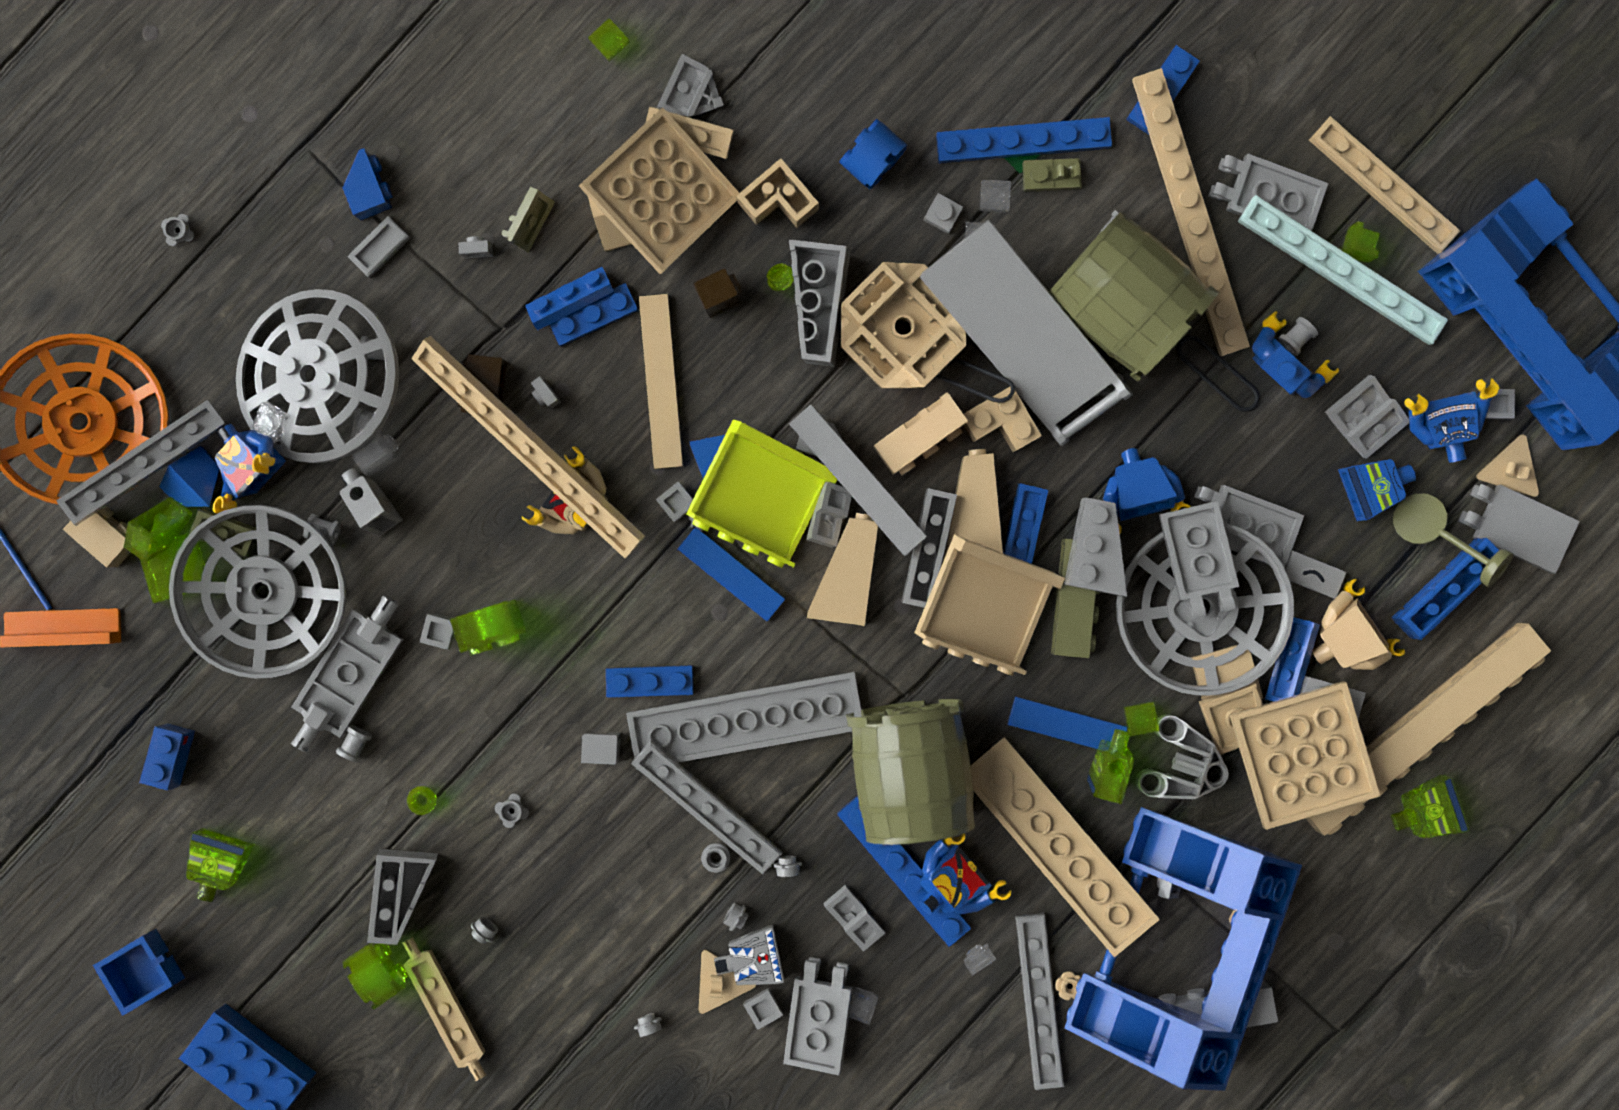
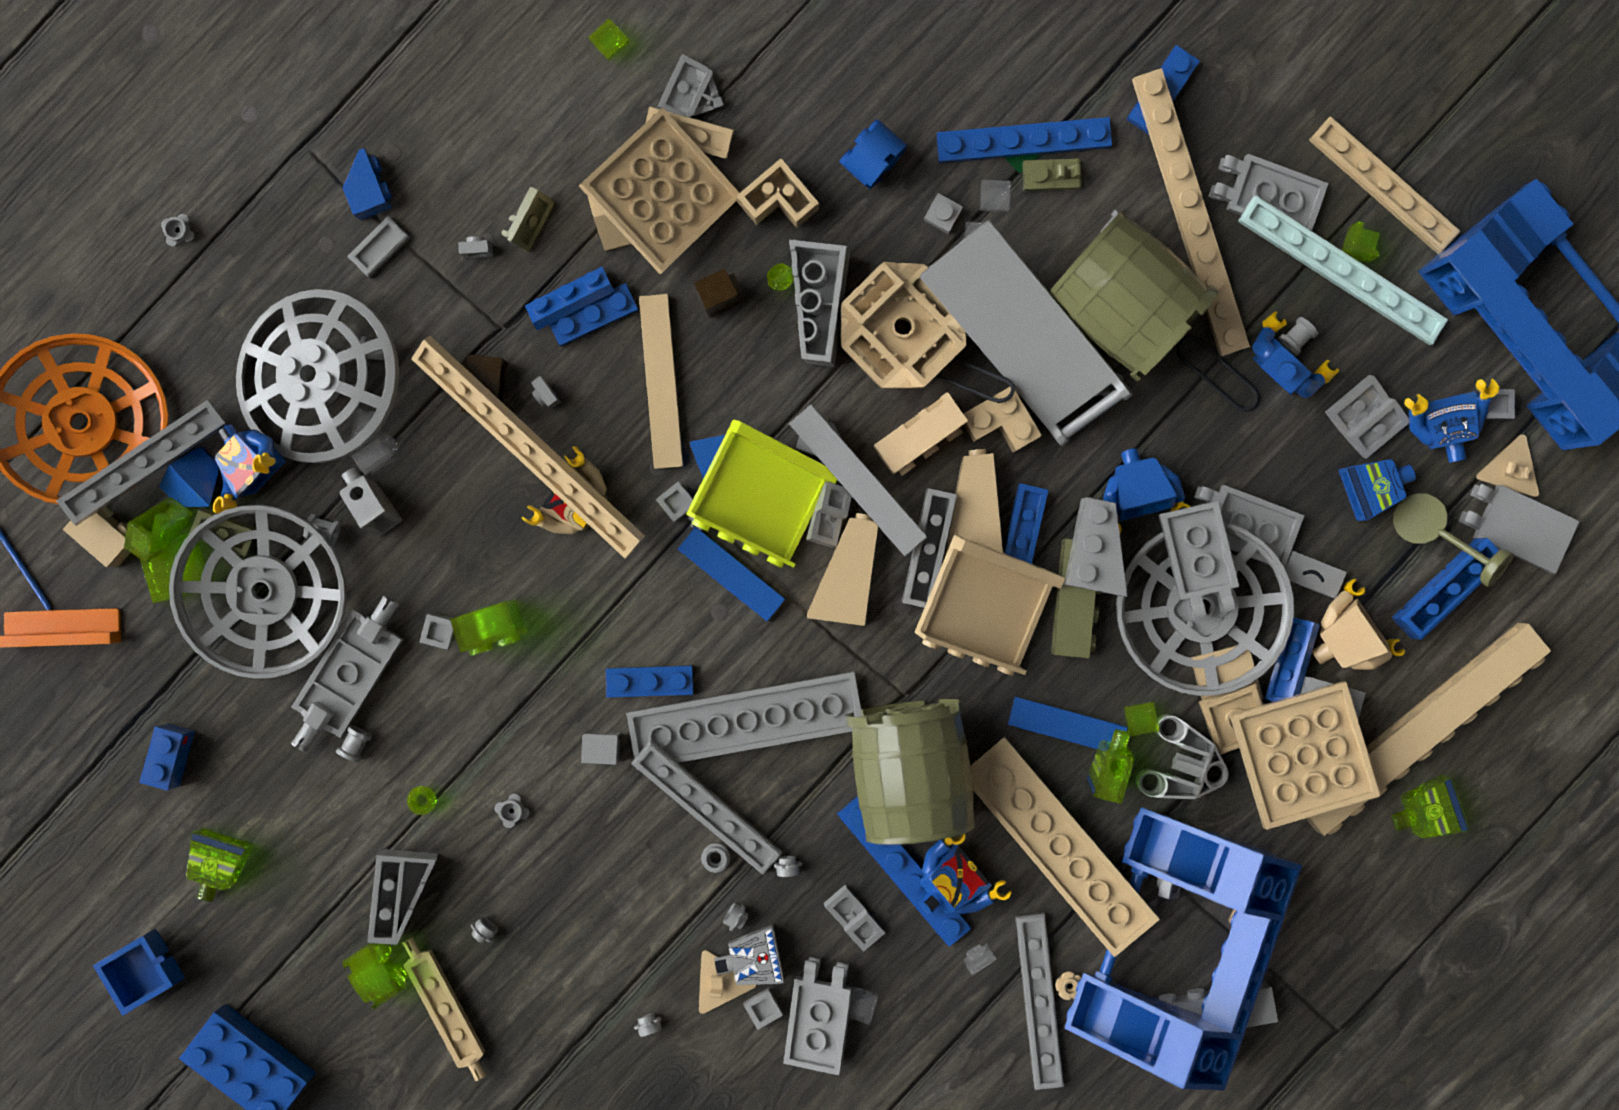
(271, 421): clear plate -> none

